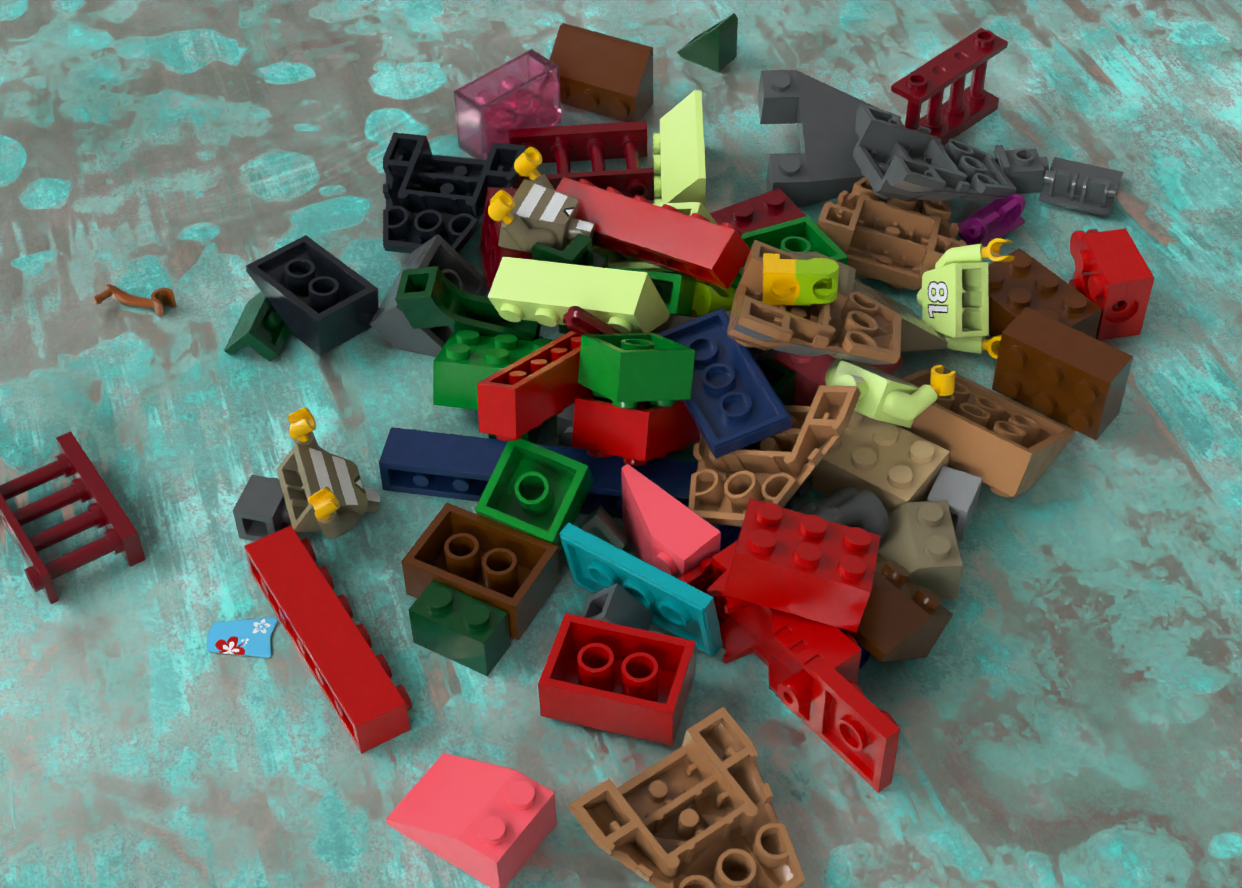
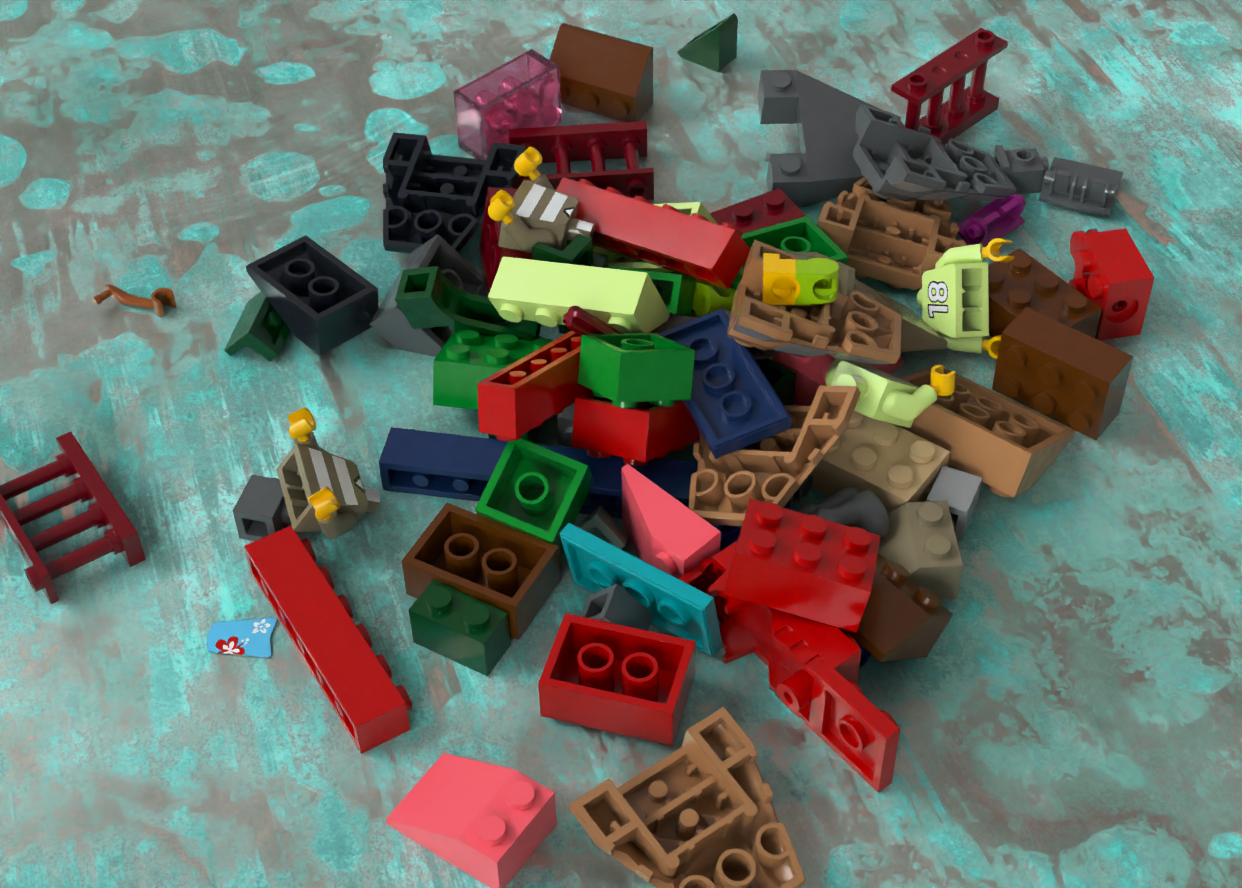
(680, 154): yellowish green slope -> none

